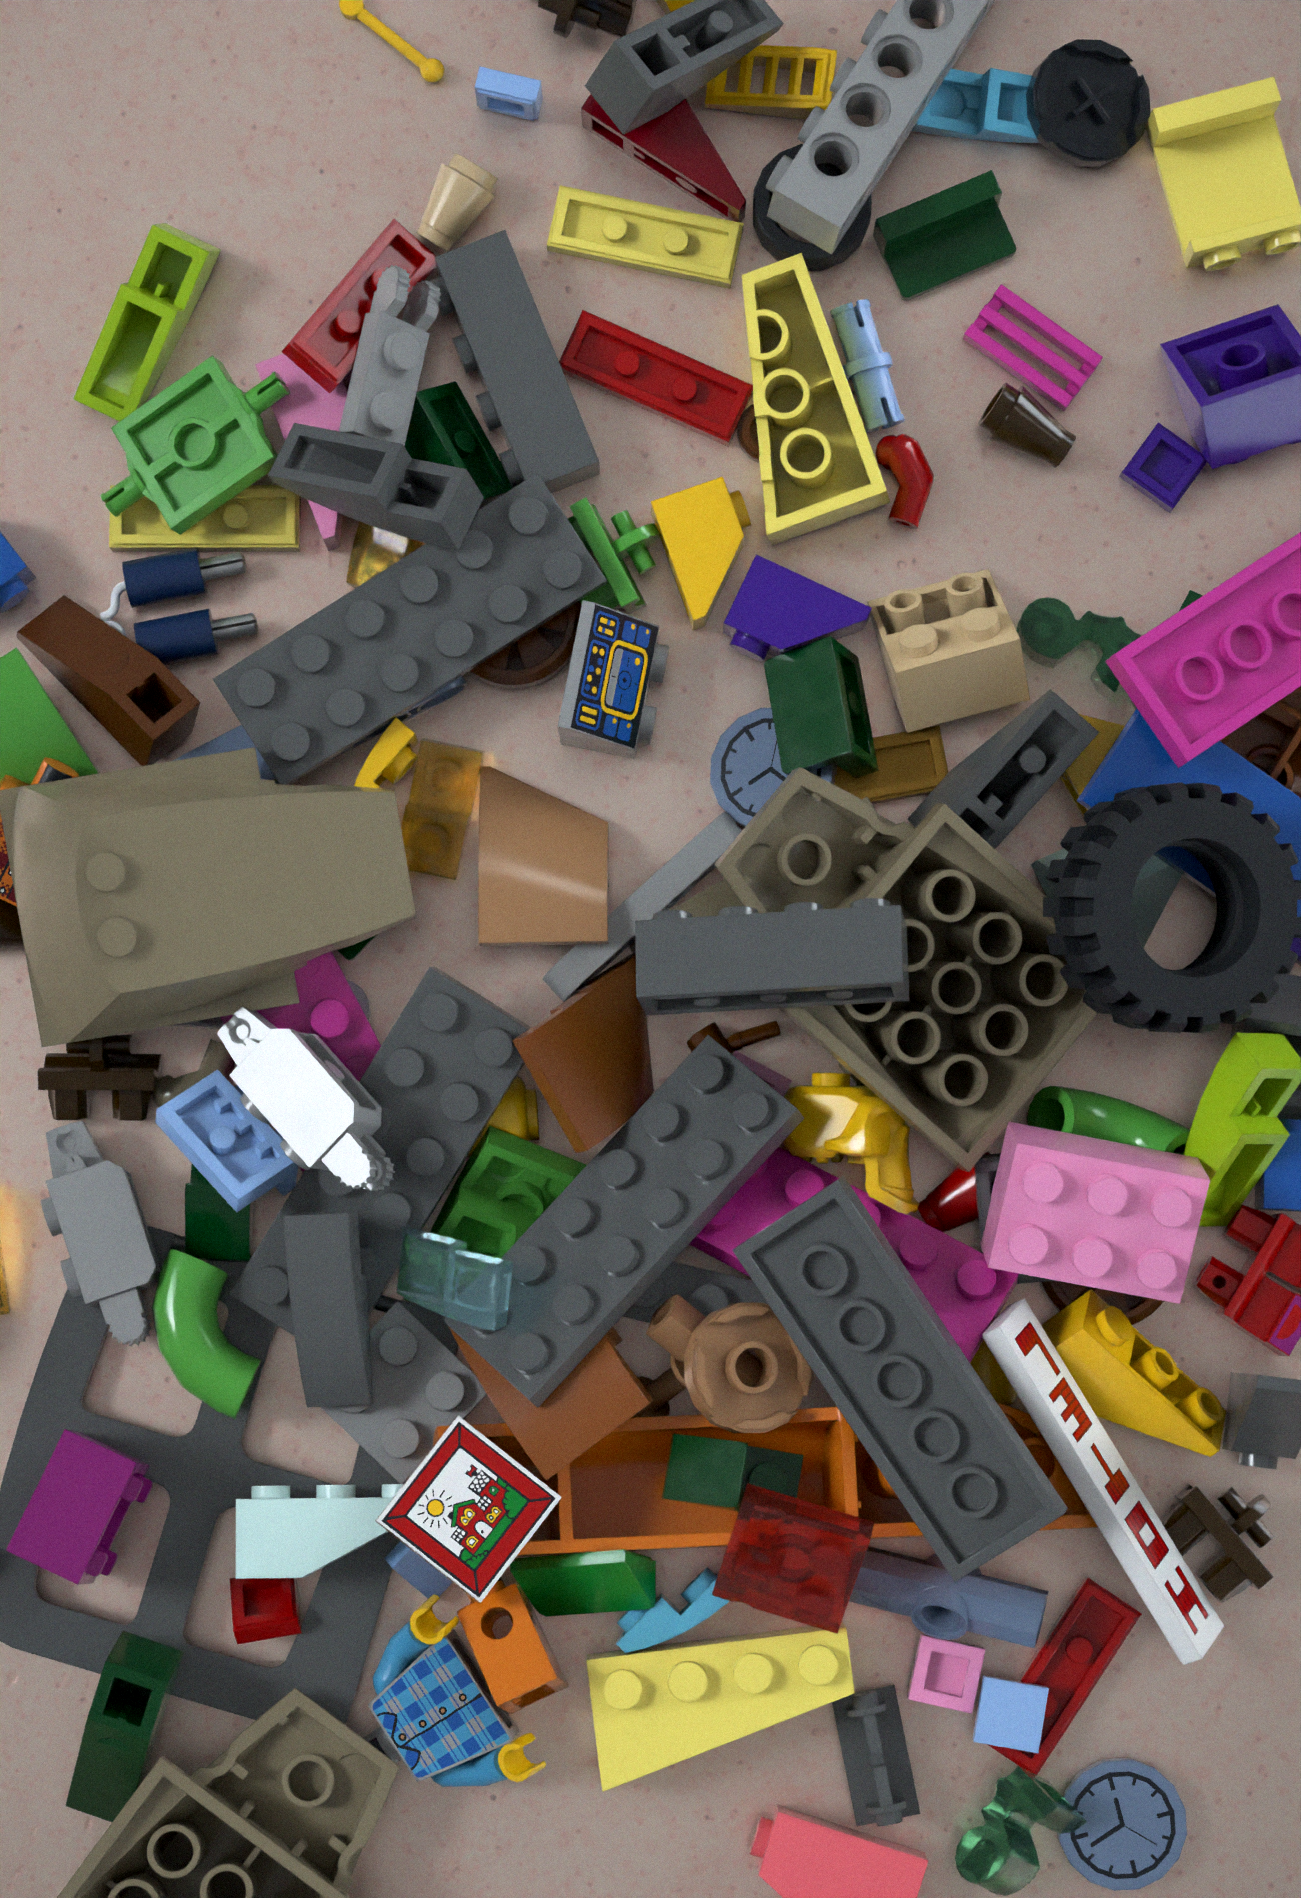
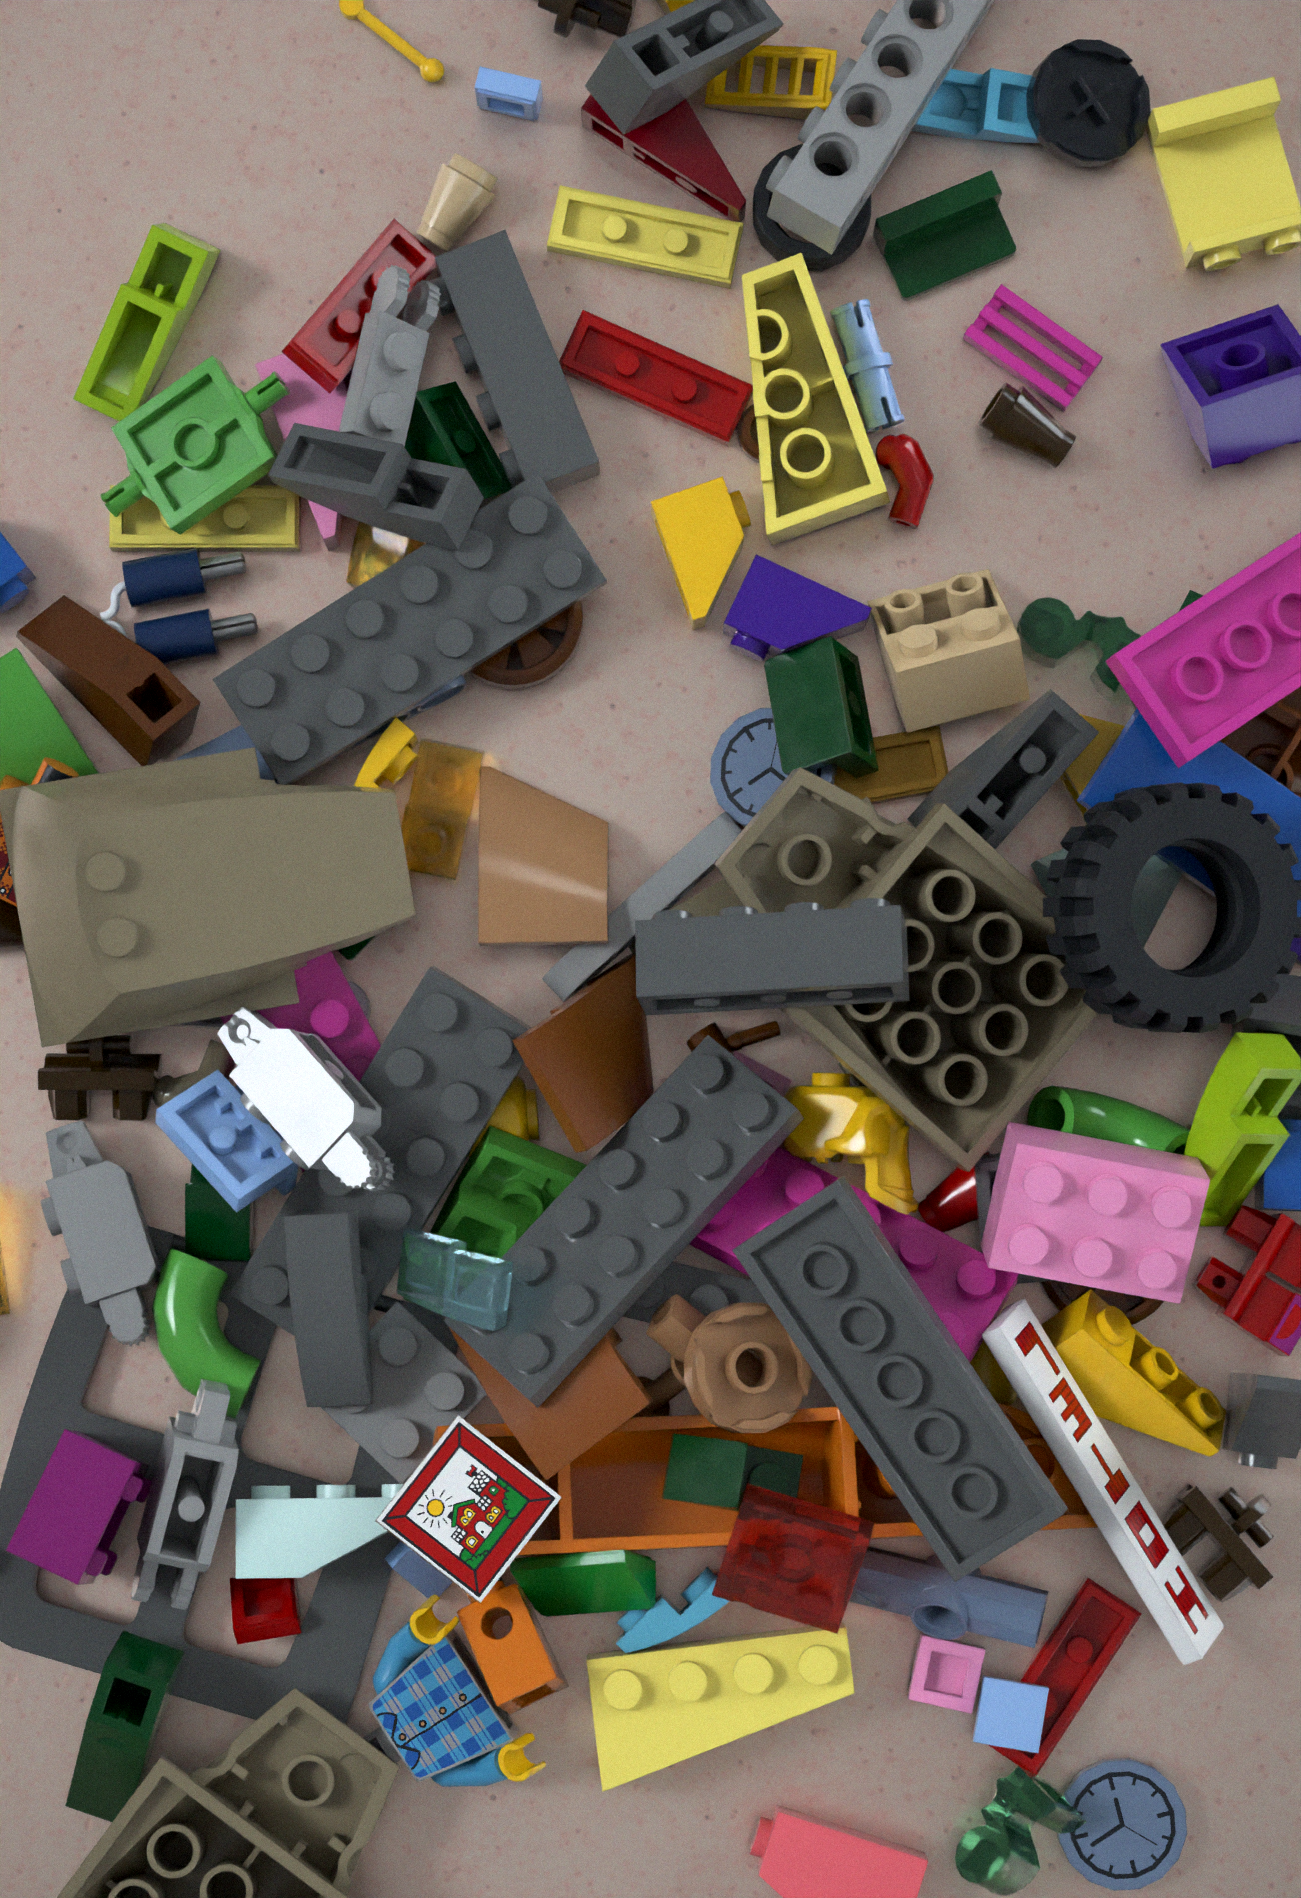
(187, 1495): none -> light grey hinge
(610, 682): slope -> none
(633, 542): bright green hips -> none
(876, 1757): dark grey hinge -> none
(1163, 467): dark purple tile -> none

